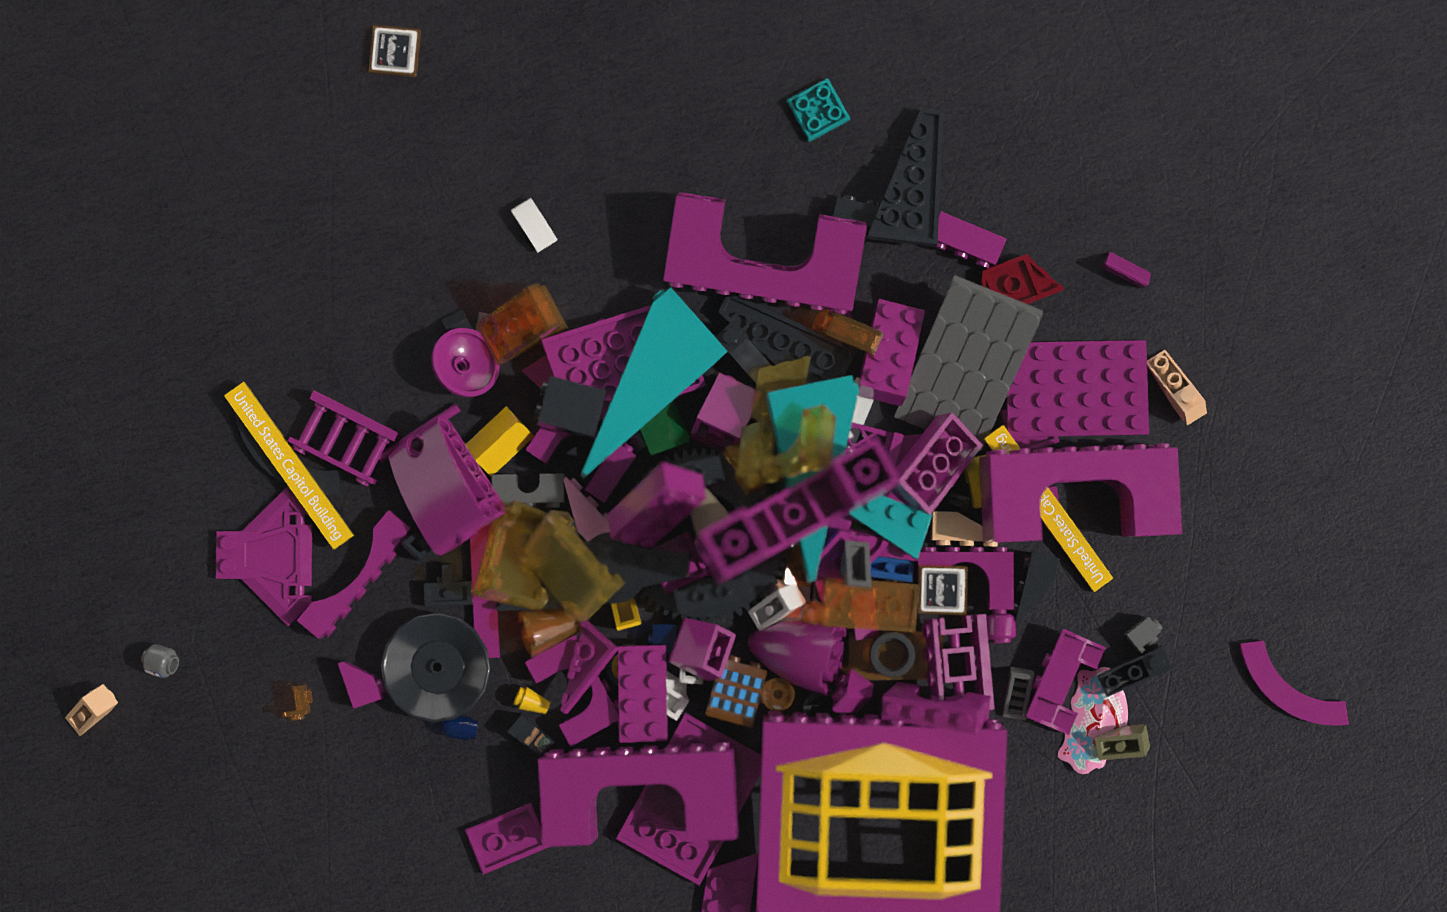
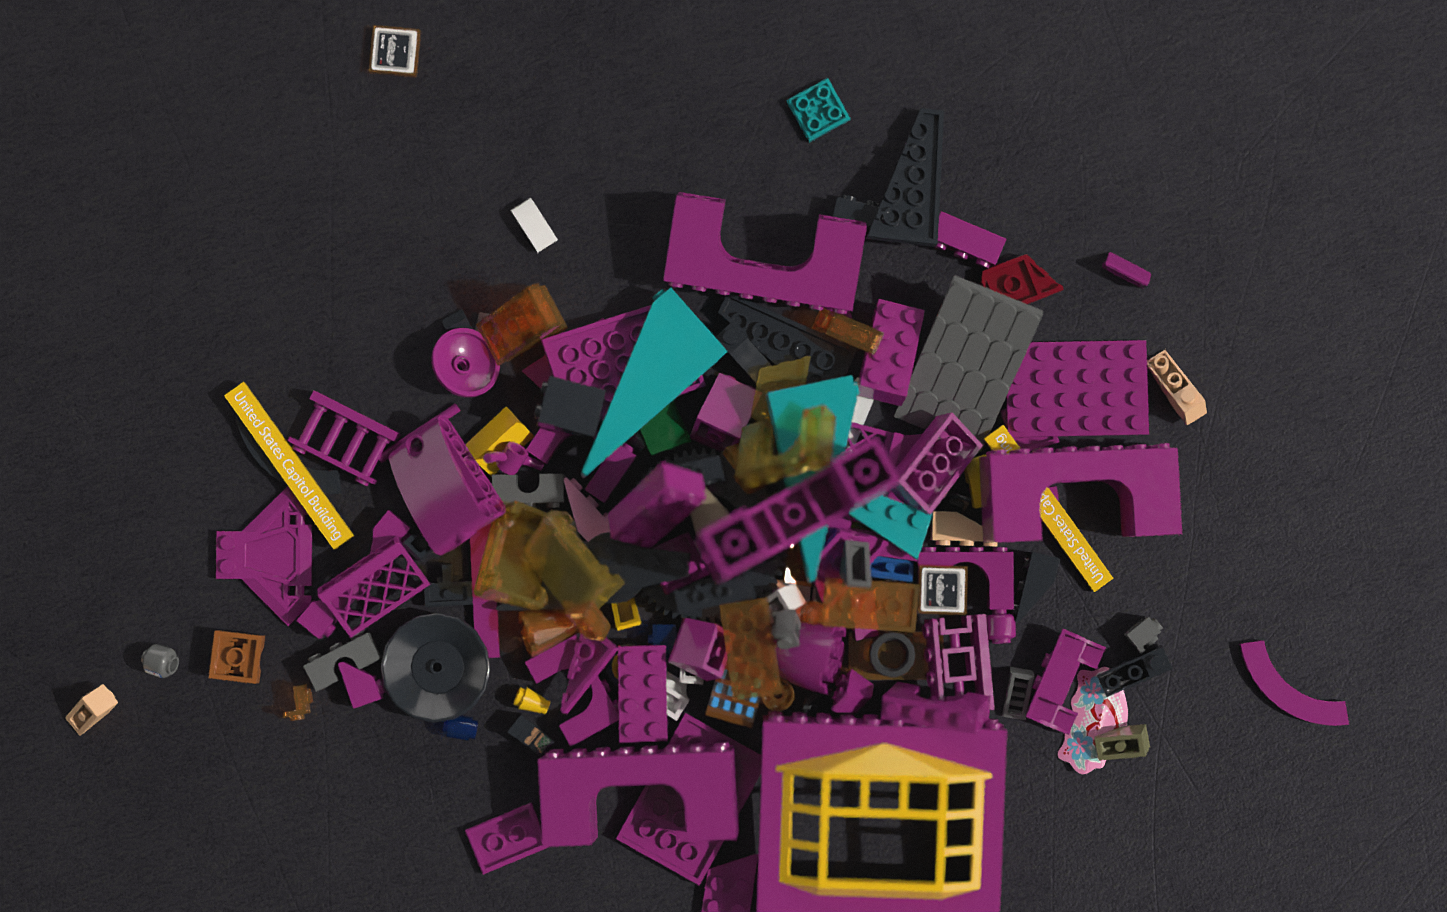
(225, 656): none -> dark orange brick
(323, 669): none -> dark grey arch
(358, 573): none -> magenta fence
(512, 459): none -> magenta piece
(589, 620): none -> clear orange slope
(750, 649): none -> clear orange plate
(786, 628): none -> dark grey brick

